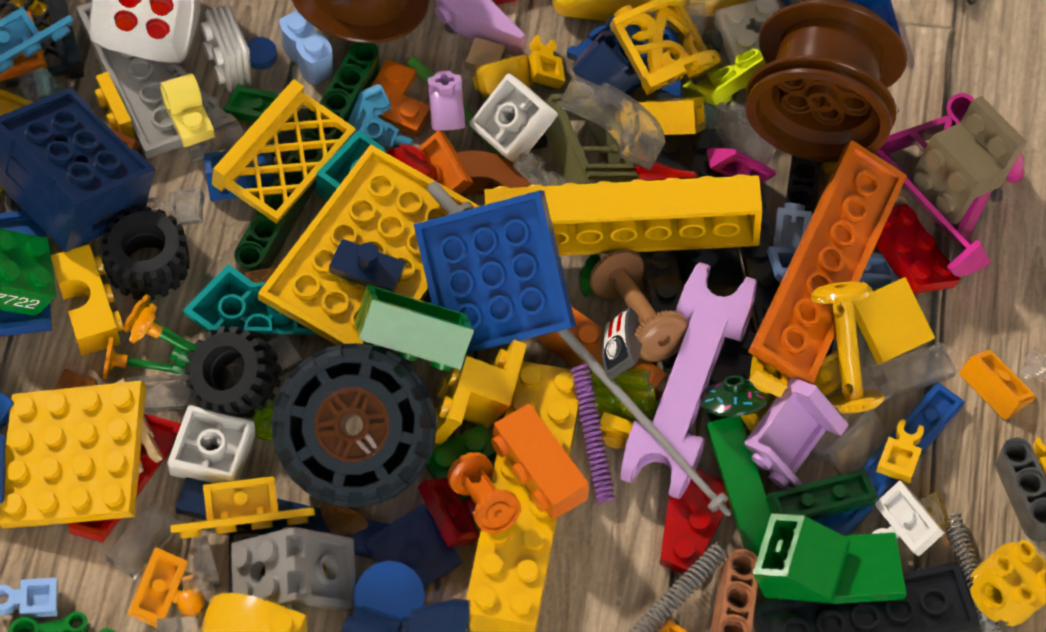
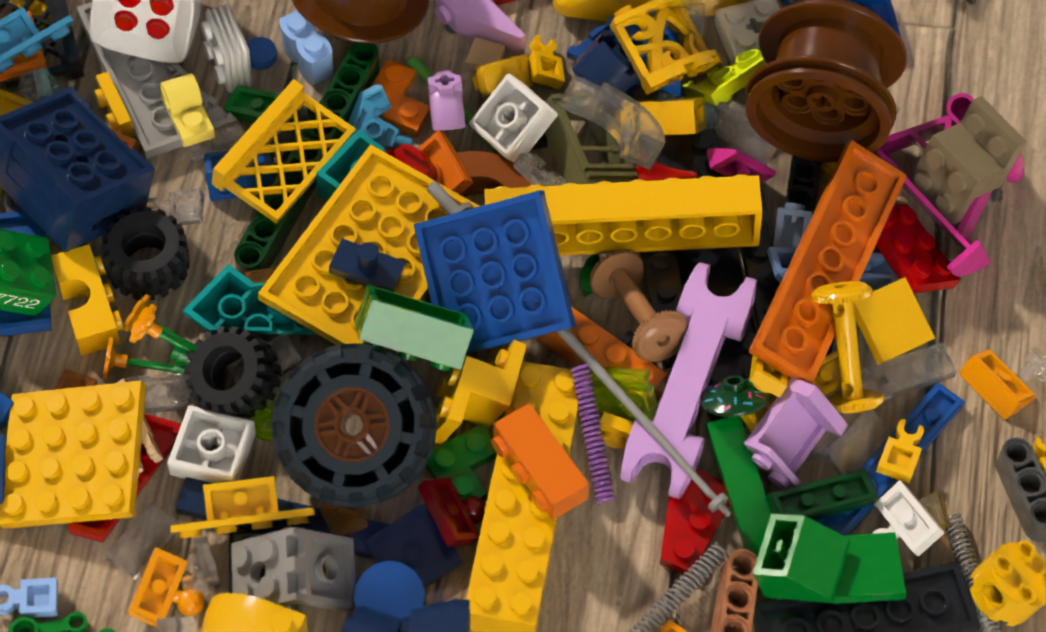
(494, 508): orange hose -> none
(619, 344): slope -> none
(712, 40): dark grey piece -> none

